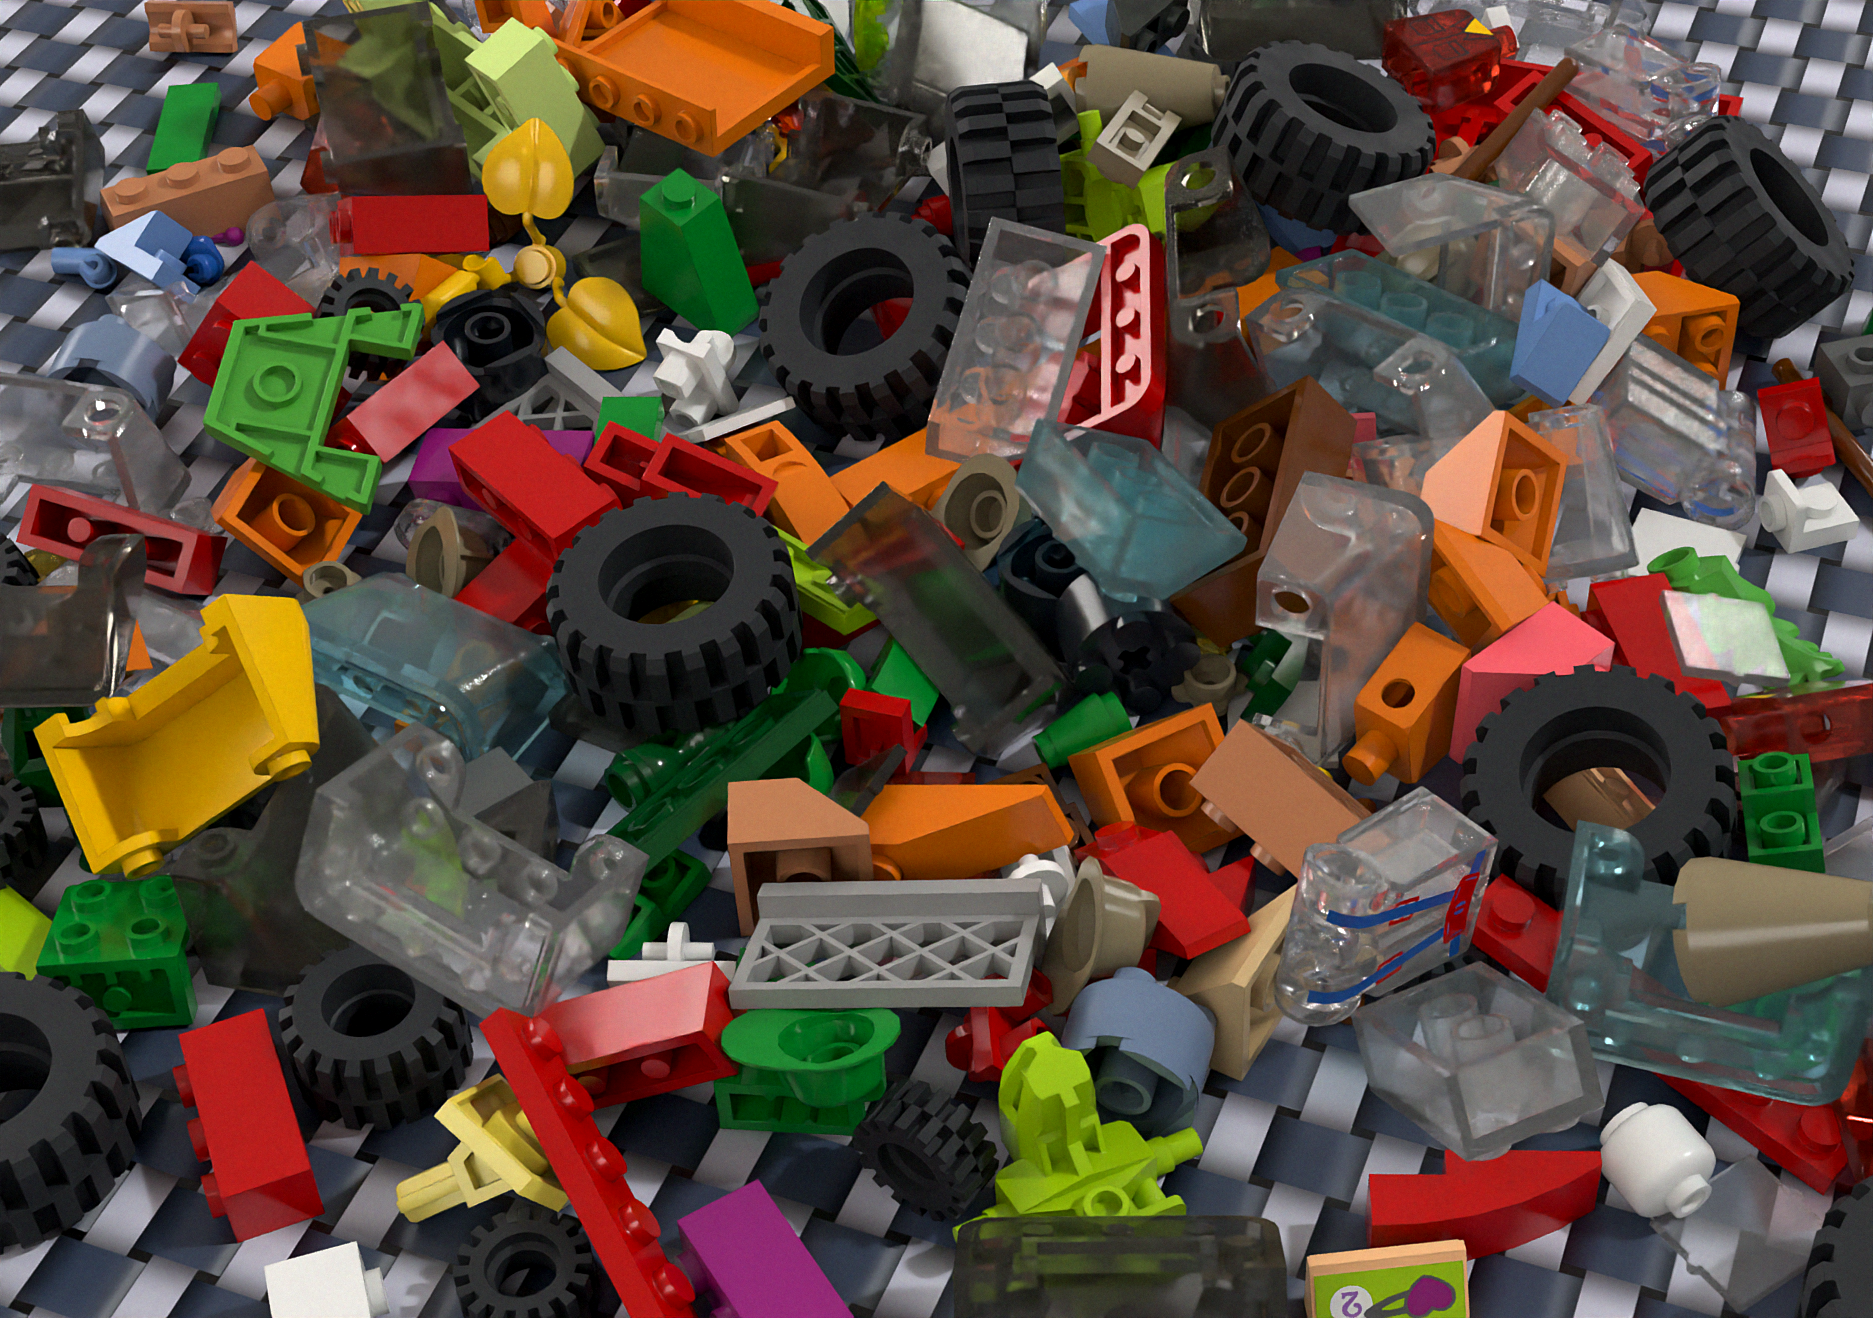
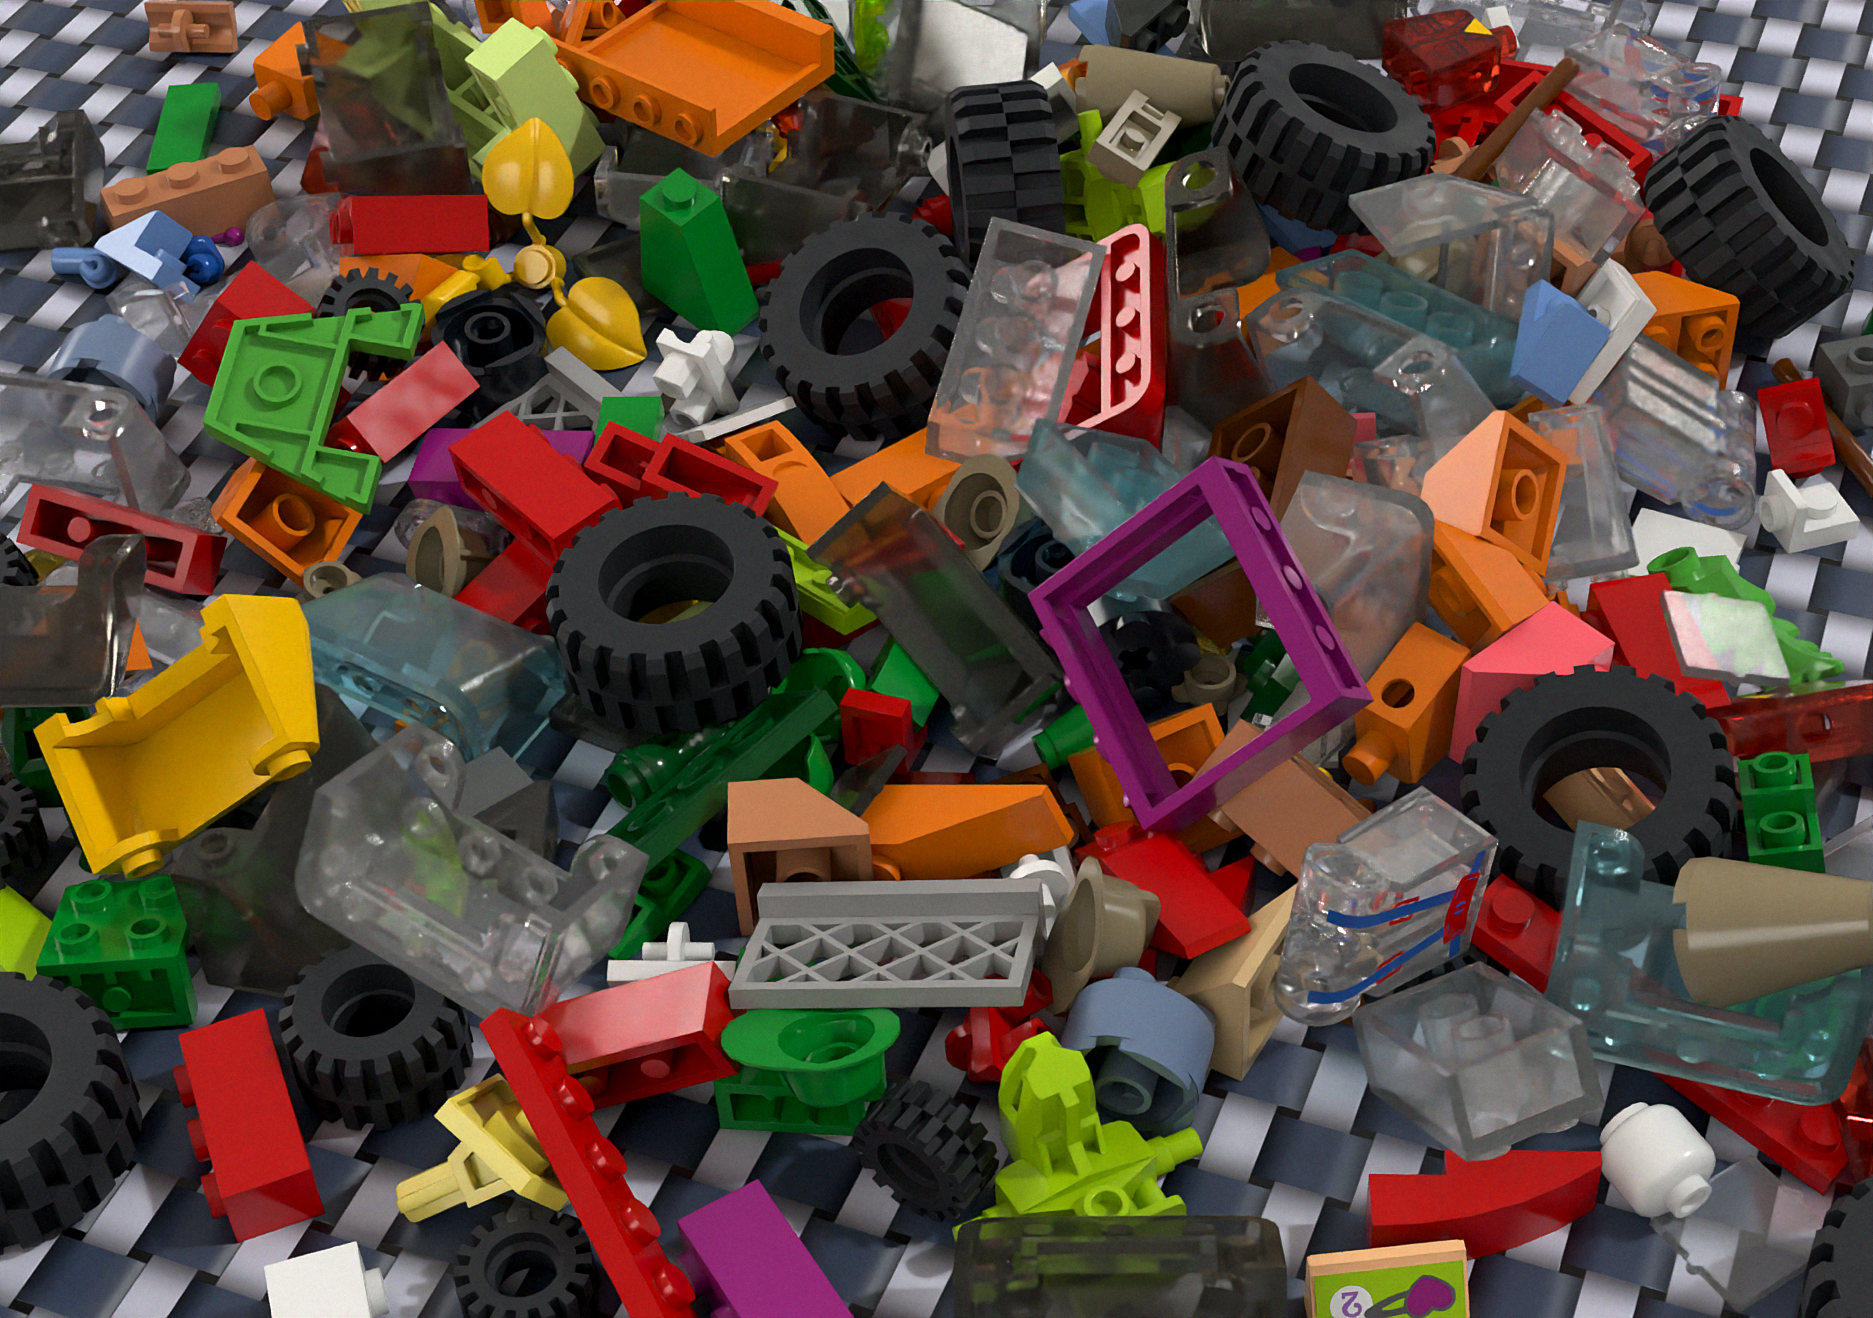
(1286, 595): none -> magenta window

